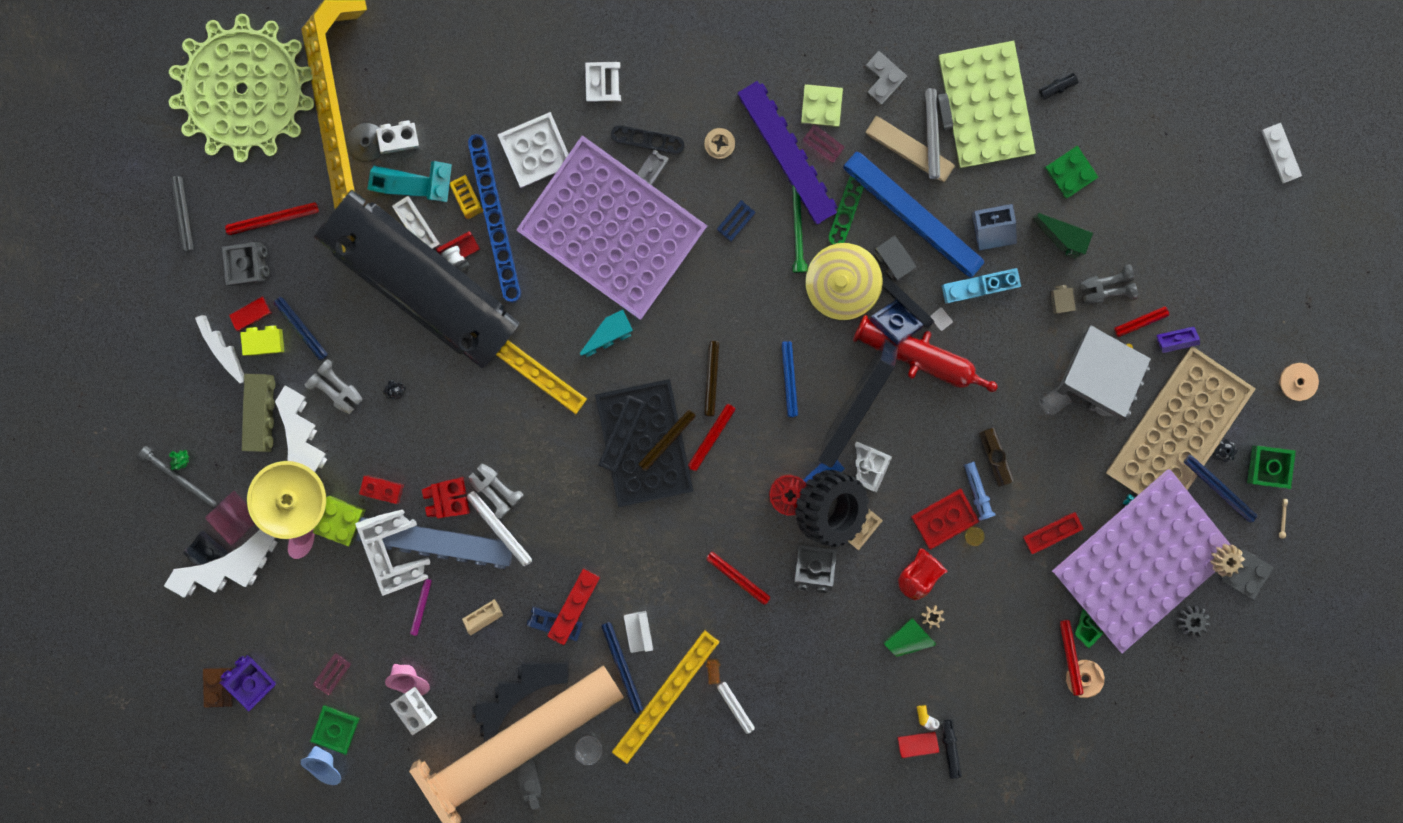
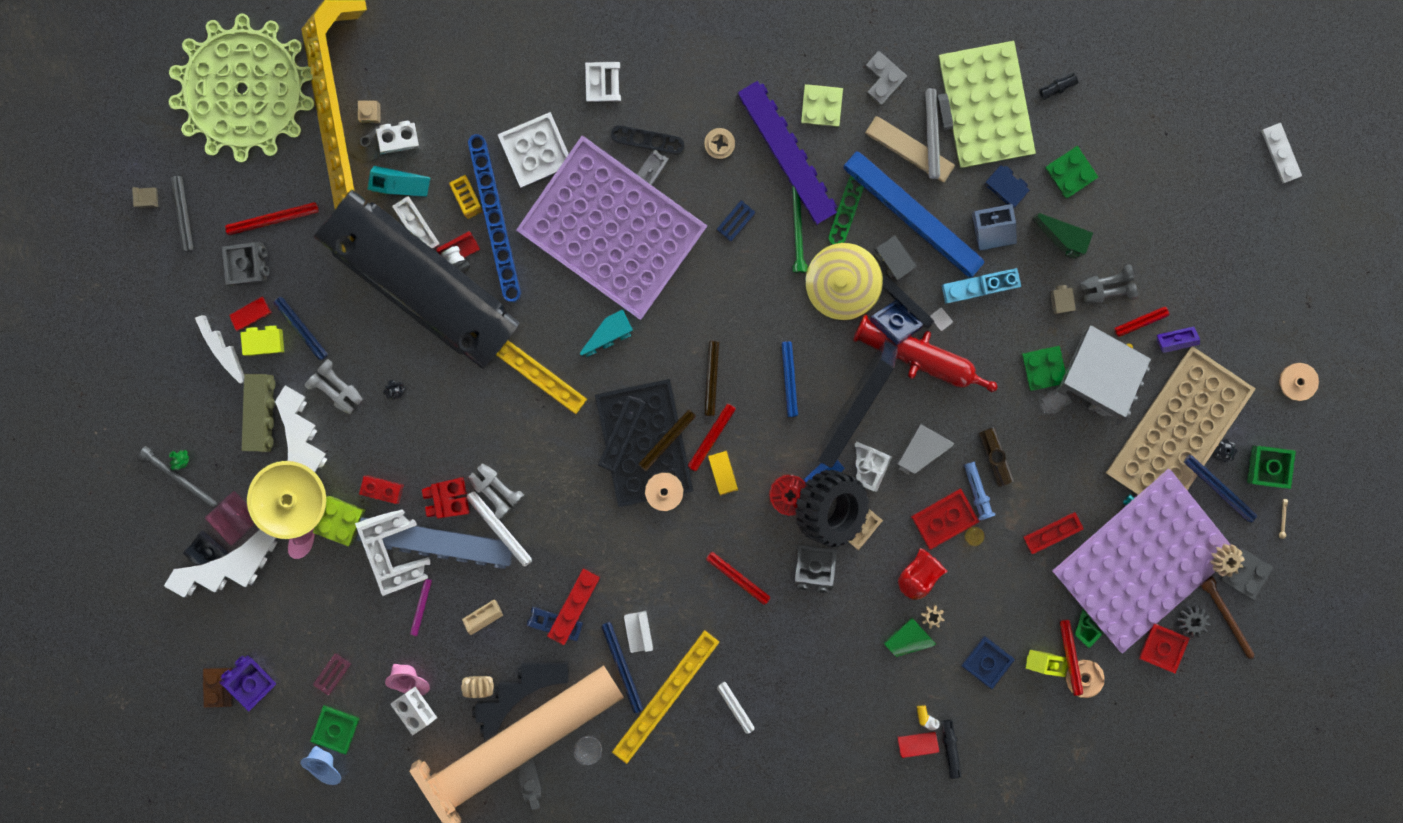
(145, 197): none -> dark tan panel
(369, 111): none -> tan brick
(439, 181): teal plate -> none
(477, 686): none -> tan gear
(654, 495): none -> light nougat plate
(713, 671): clear orange pin -> none
(723, 473): none -> yellow slope
(820, 150): clear pink tile -> none
(922, 449): none -> light grey slope
(988, 662): none -> dark blue tile
(1007, 186): none -> dark blue brick
(1044, 368): none -> green plate
(1047, 663): none -> neon yellow slope
(1164, 648): none -> red plate
(1210, 587): none -> reddish brown piece

